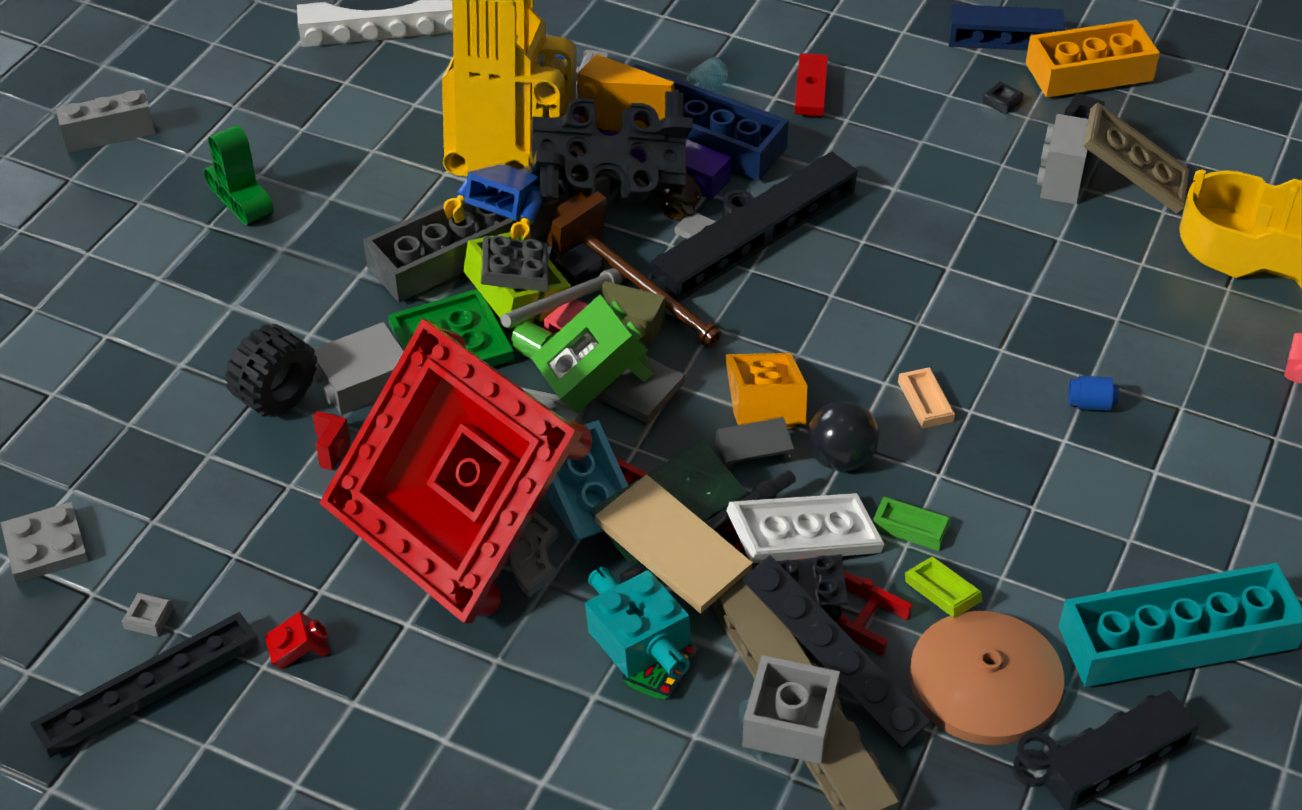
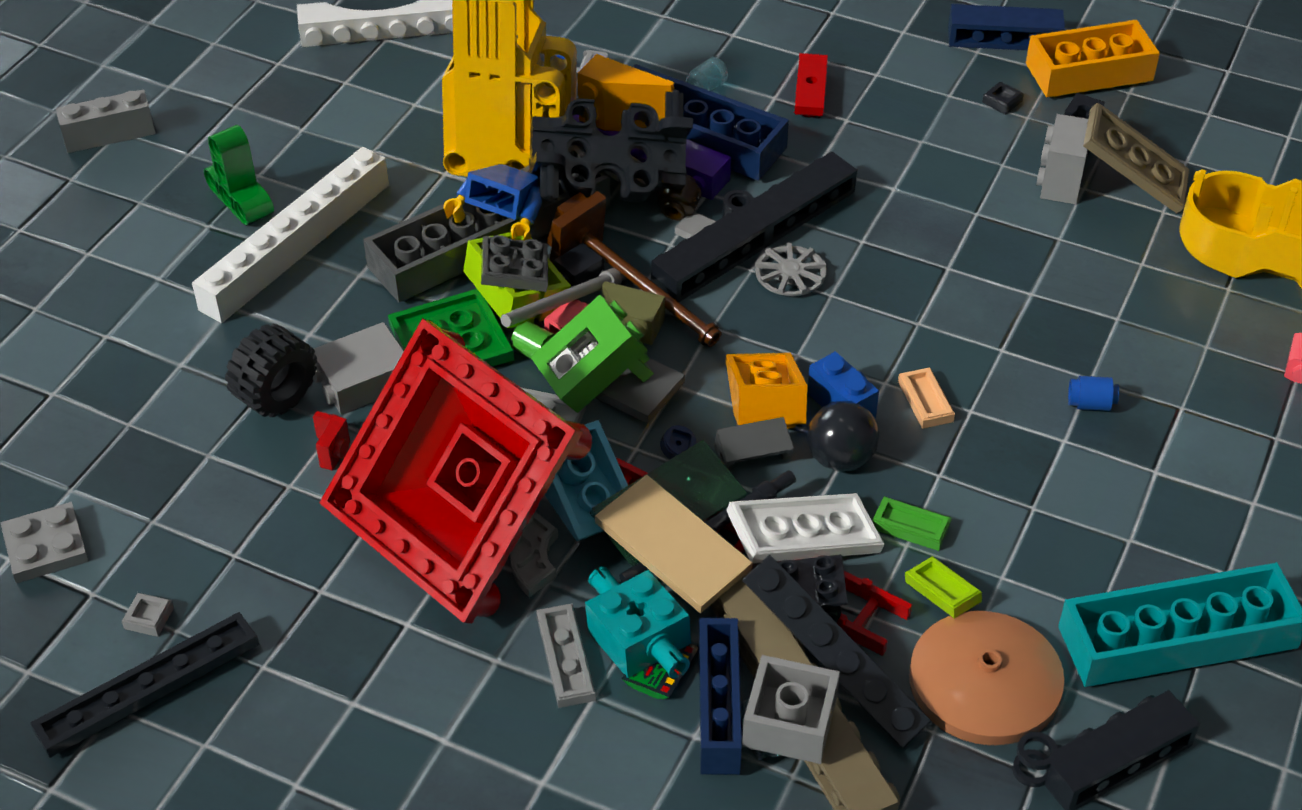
(290, 235): none -> white brick
(295, 639): red bracket -> none
(565, 655): none -> light grey tile
(676, 441): none -> dark blue tile
(719, 696): none -> dark blue brick
(790, 269): none -> light grey wheel
(836, 380): none -> blue brick

